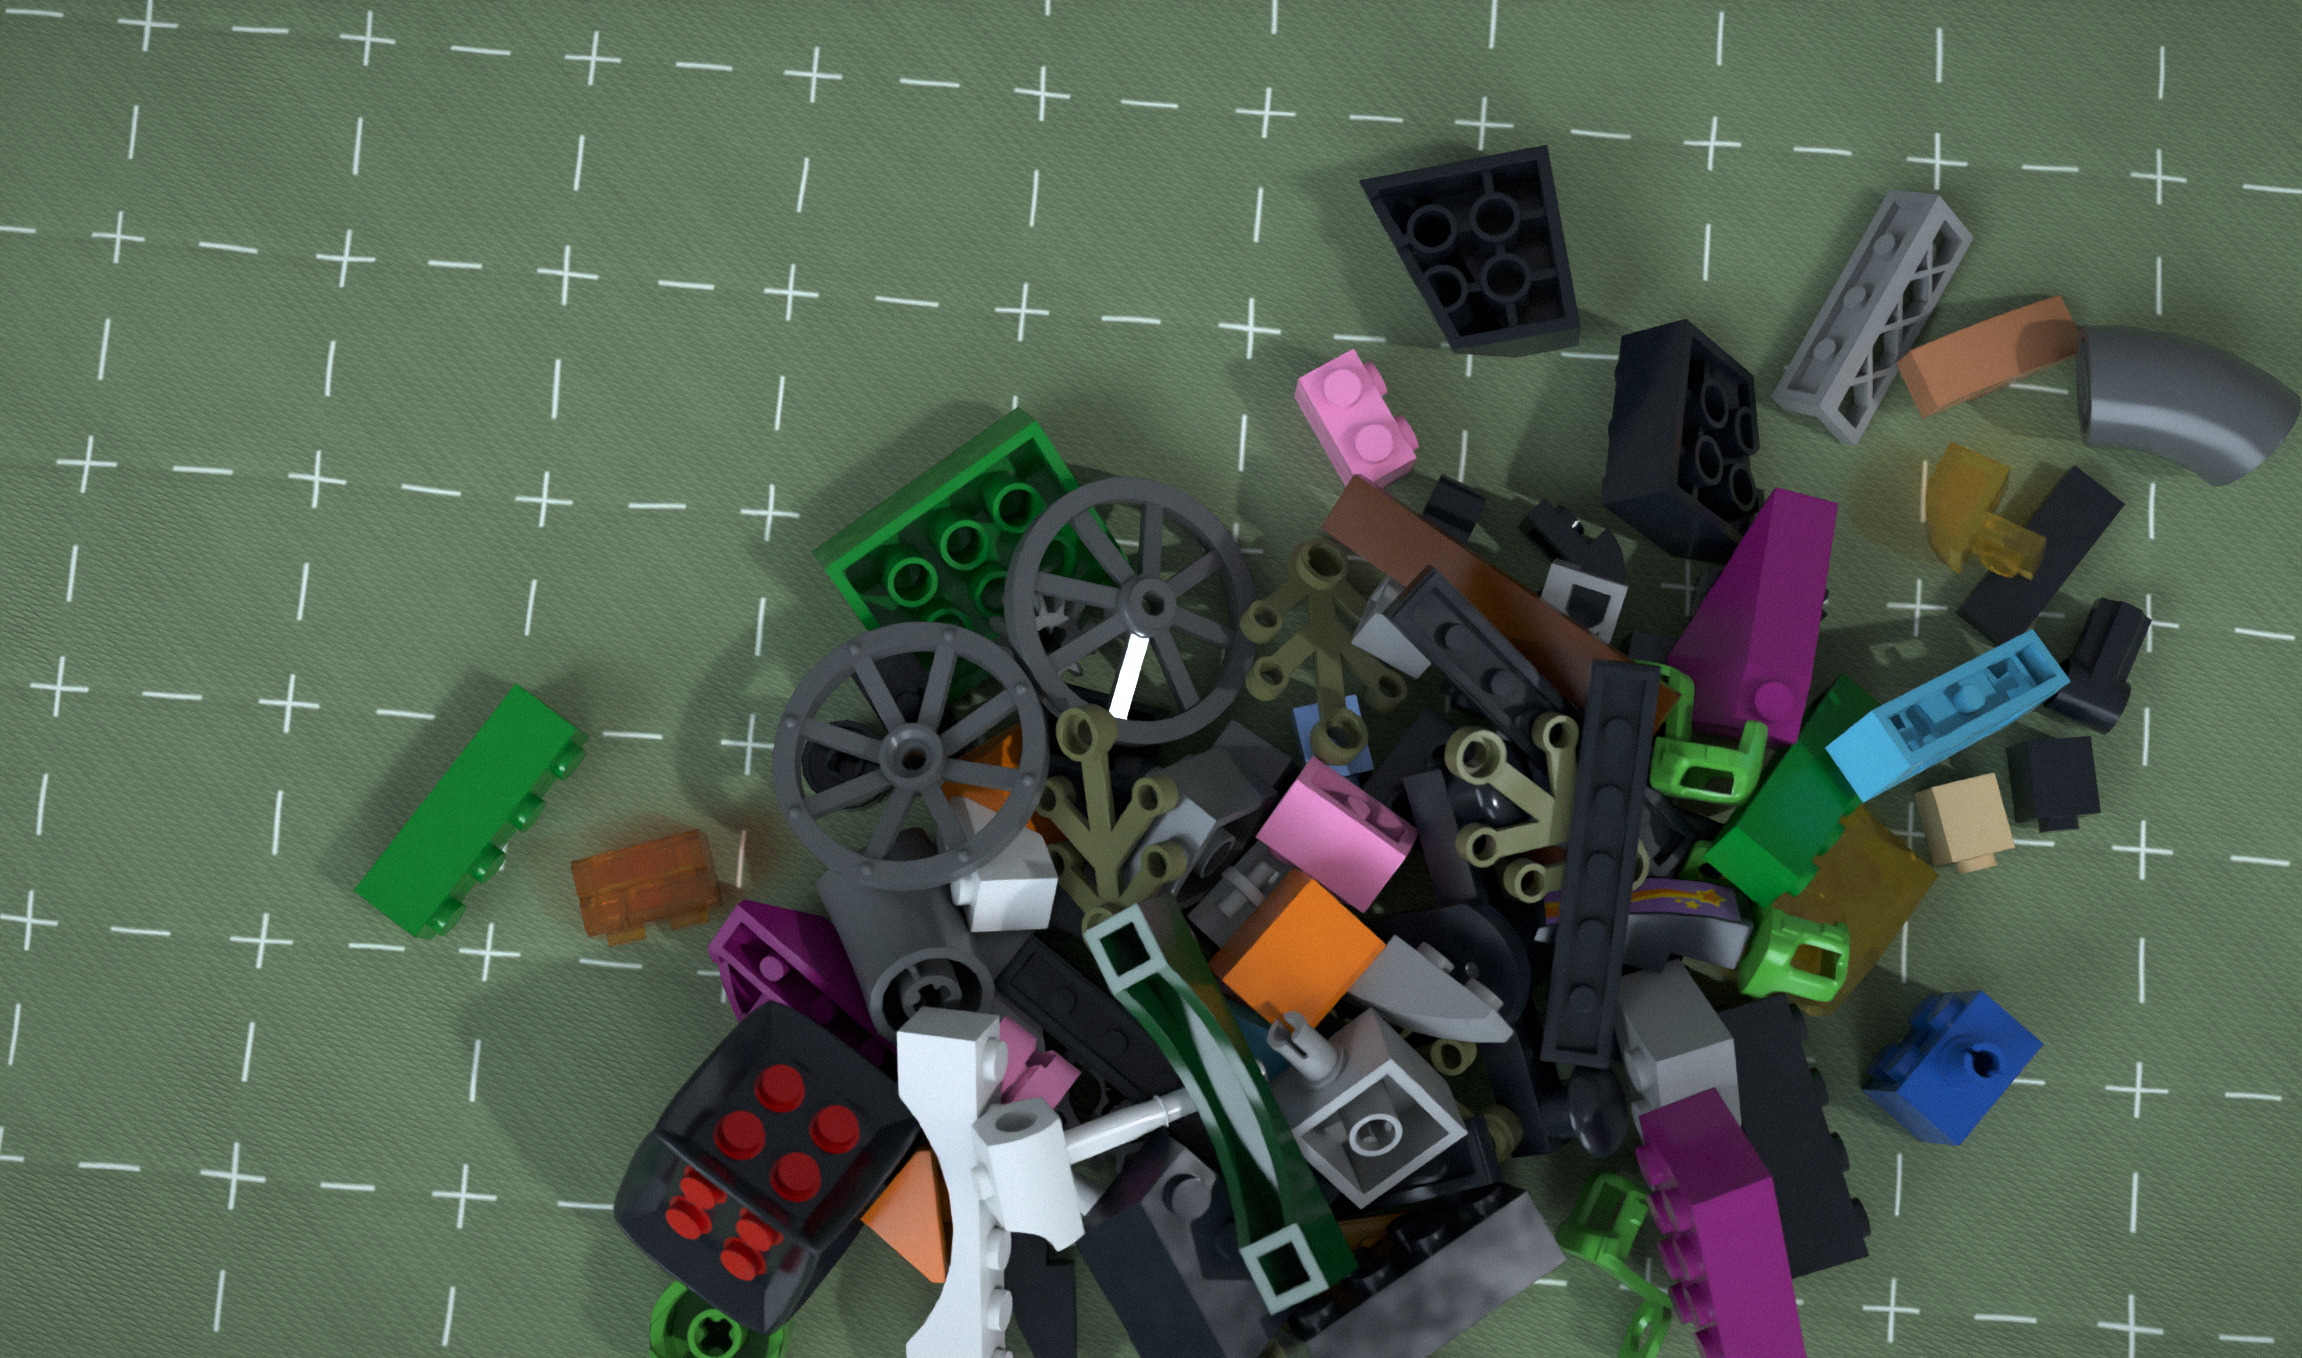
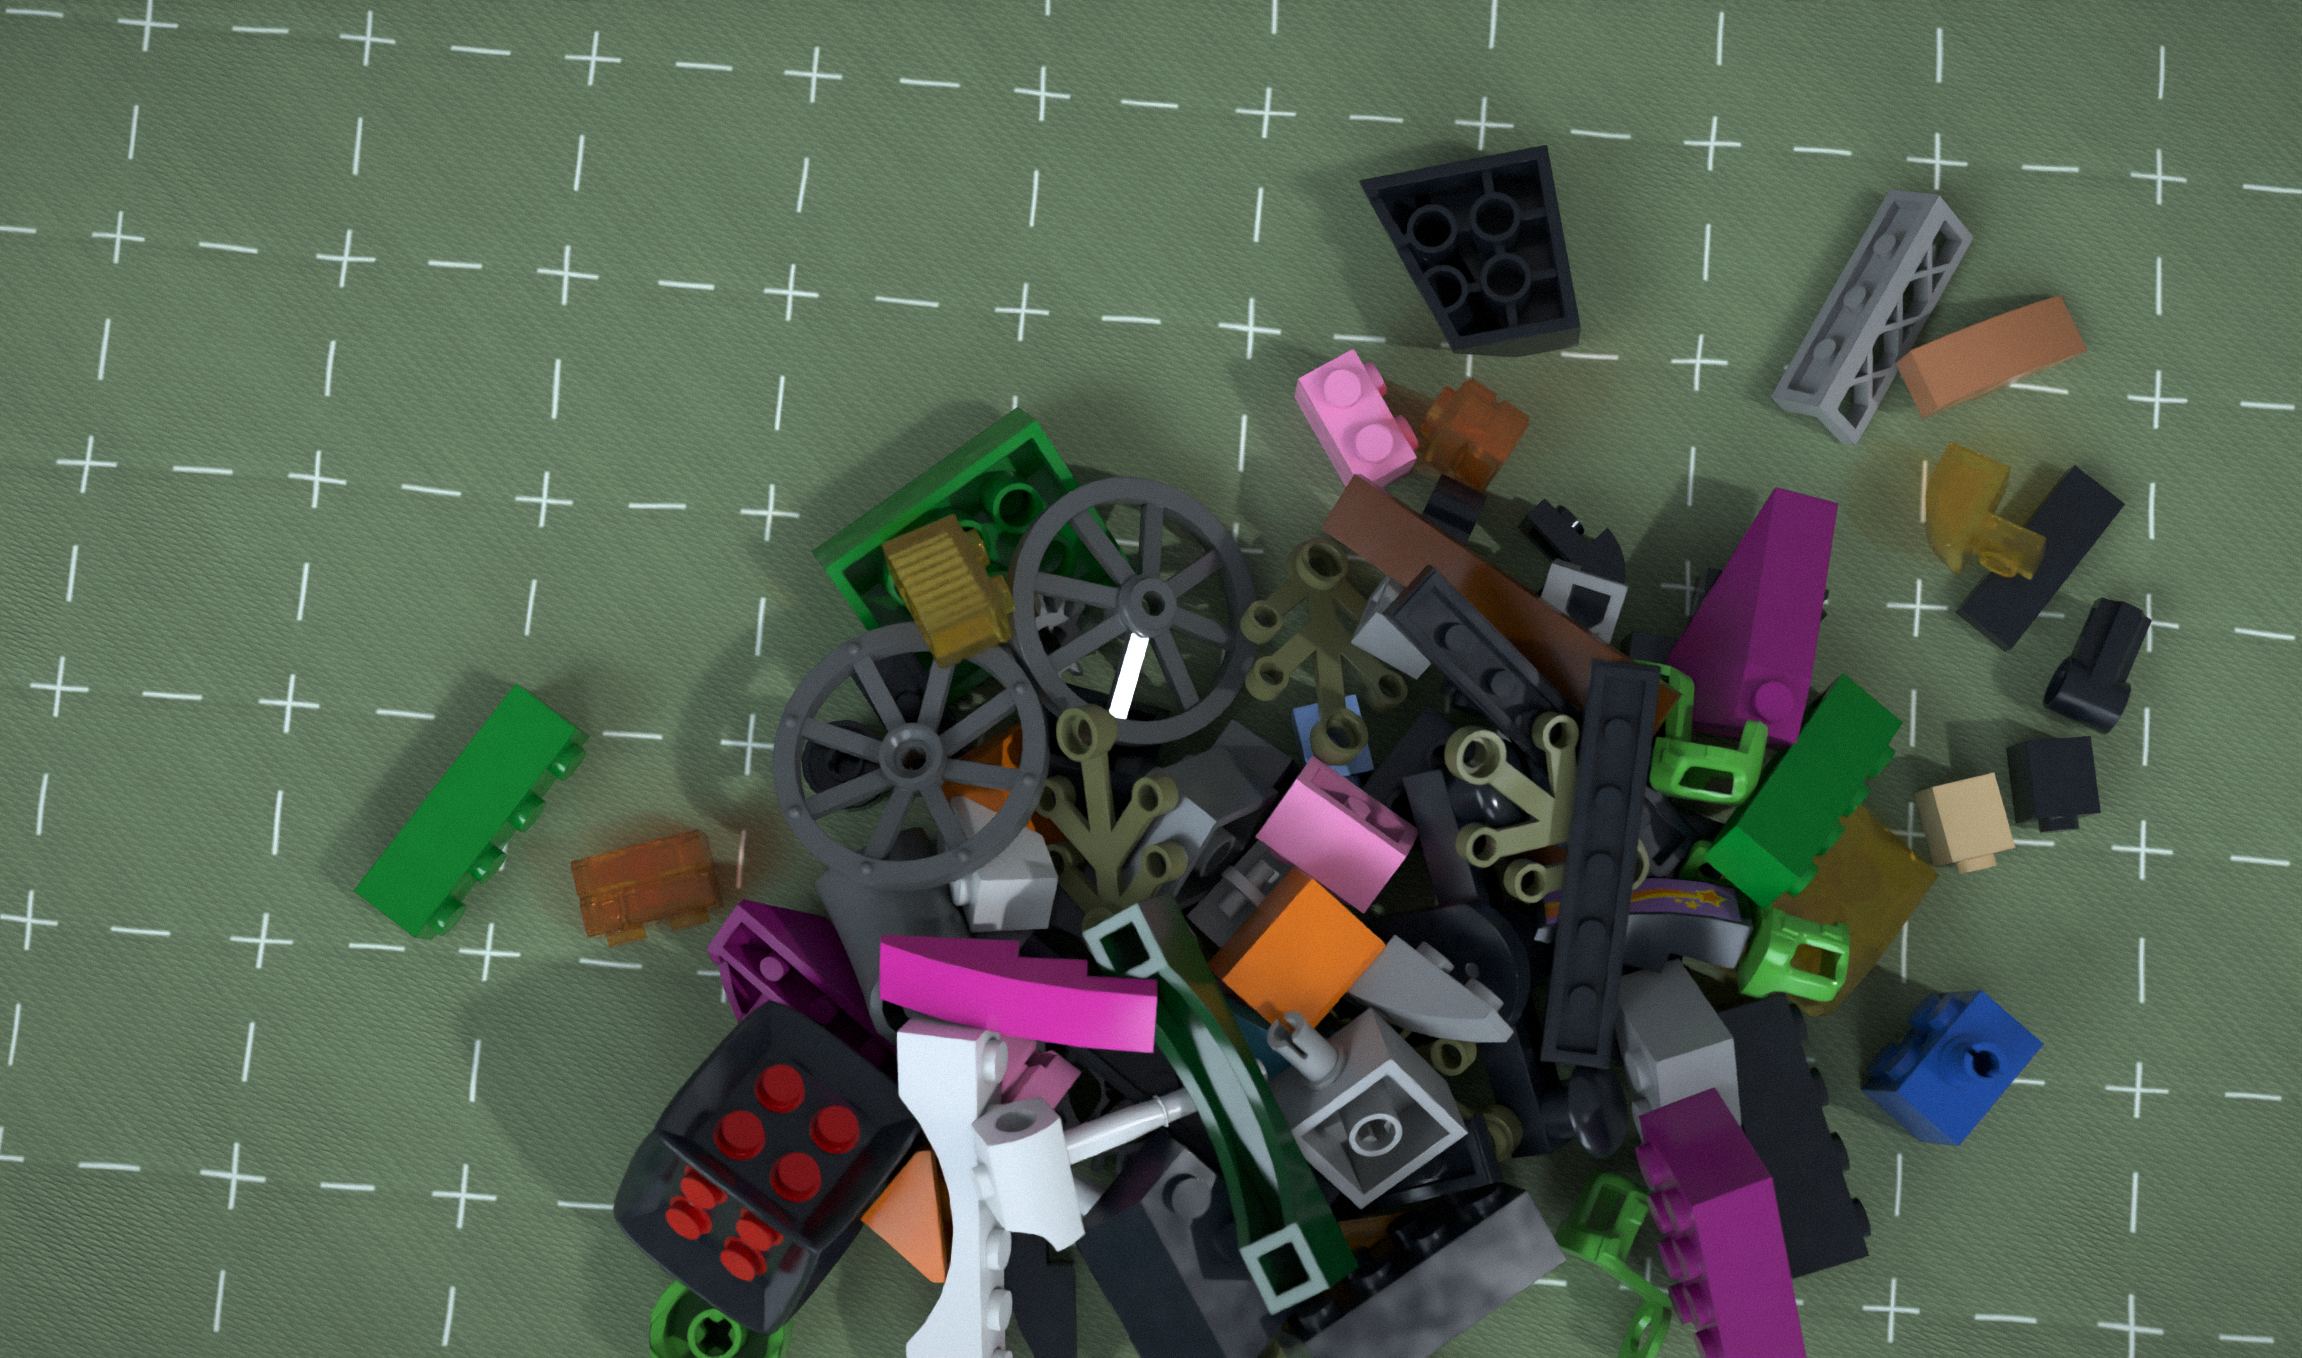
(949, 589): none -> clear yellow brick
(1022, 997): none -> dark pink slope
(1471, 433): none -> clear orange brick
(1682, 443): black wedge -> none
(1946, 715): medium azure brick -> none
(2179, 401): dark grey brick -> none

